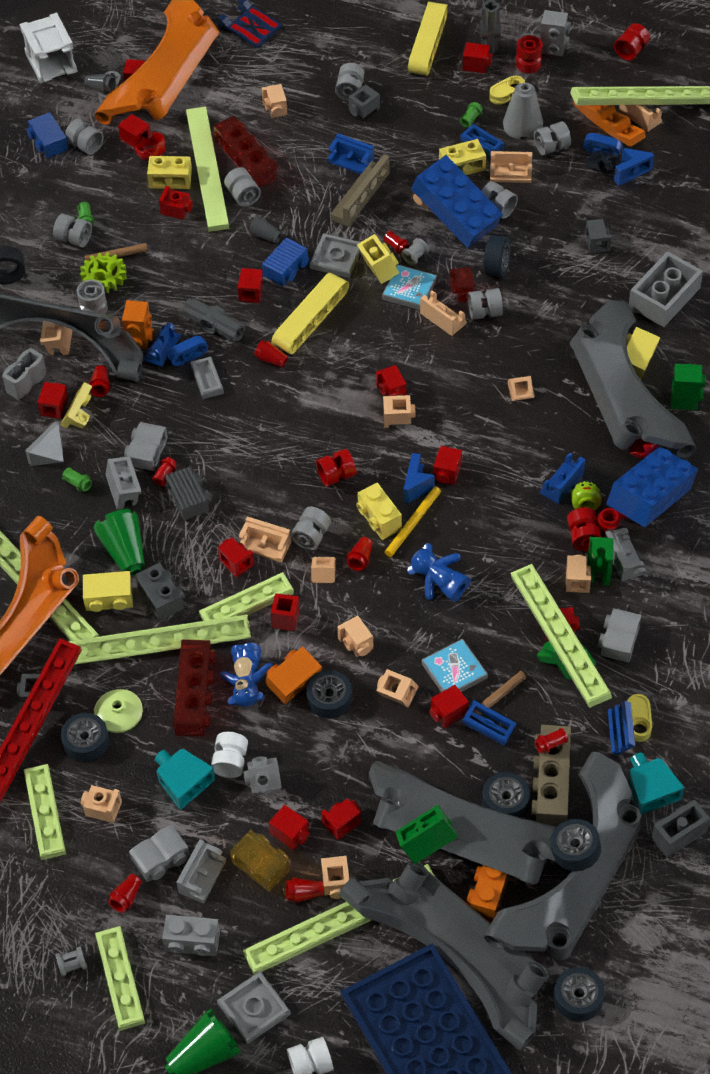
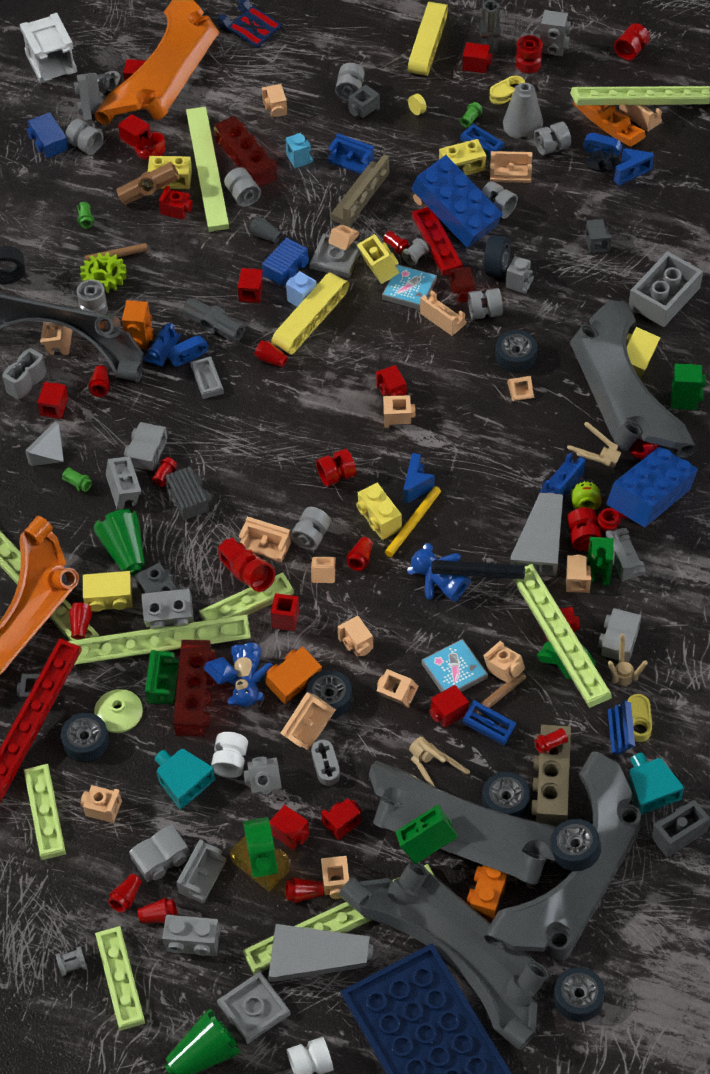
(71, 230): light grey wheel -> none
(75, 415): light yellow hinge -> none
(79, 620): none -> red cone
(89, 94): none -> light grey bracket
(136, 188): none -> medium nougat piece
(157, 911): none -> red cone
(161, 678): none -> green hinge
(167, 608): none -> light grey brick
(220, 670): none -> blue tile
(253, 571): none -> red wheel
(260, 847): none -> green brick
(298, 150): none -> medium azure brick
(299, 288): none -> light blue brick
(308, 721): none -> light nougat hinge
(311, 952): none -> light grey slope
(330, 761): none -> light grey beam
(342, 236): none -> light nougat slope
(417, 104): none -> light yellow tile
(425, 751): none -> tan plant
(437, 240): none -> red plate
(447, 465): red brick -> none
(478, 569): none -> black axle
(504, 662): none -> light nougat brick
(516, 351): none -> black wheel
(519, 275): none -> light grey brick
(541, 536): none -> light grey slope
(608, 456): none -> tan plant
(624, 672): none -> tan plant

